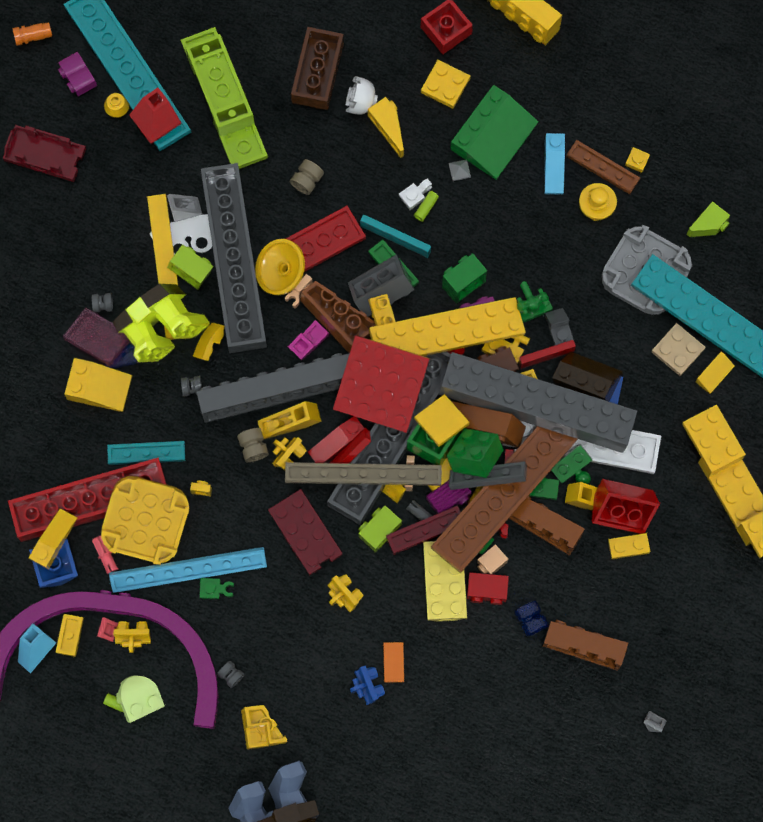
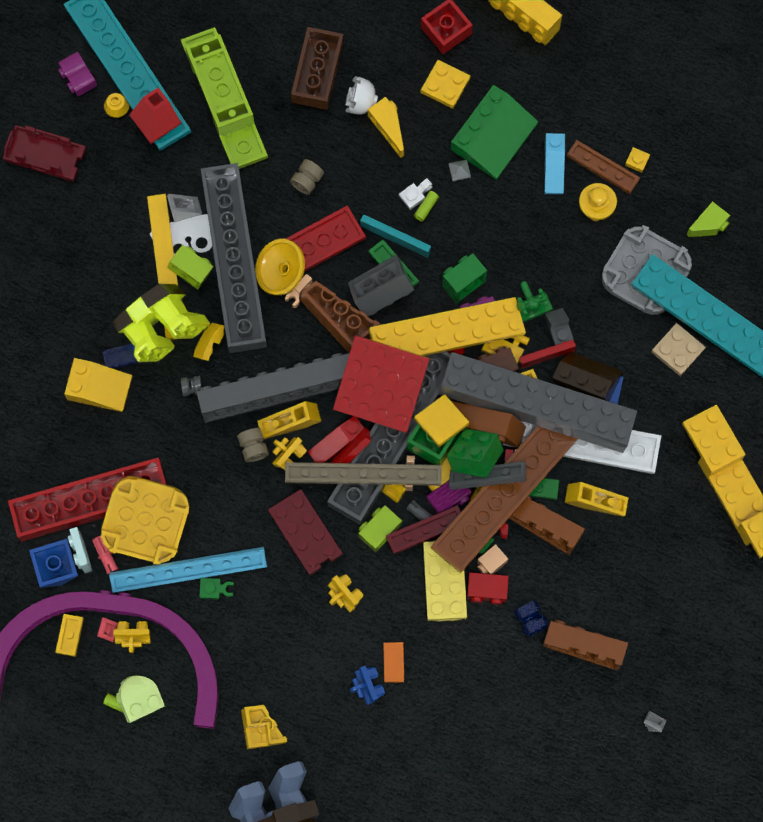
(31, 33): orange axle -> none
(33, 647): medium azure slope -> none
(53, 539): yellow slope -> none
(81, 557): none -> light aqua plate
(96, 337): clear pink plate -> none
(98, 305): dark grey wheel -> none
(142, 452): teal tile -> none
(201, 488): yellow plate -> none
(230, 674): dark grey wheel -> none
(309, 340): dark pink slope -> none
(381, 310): yellow hips -> none
(572, 464): green plate -> none
(624, 506): red slope -> none
(629, 546): yellow plate -> none
(715, 372): yellow slope -> none

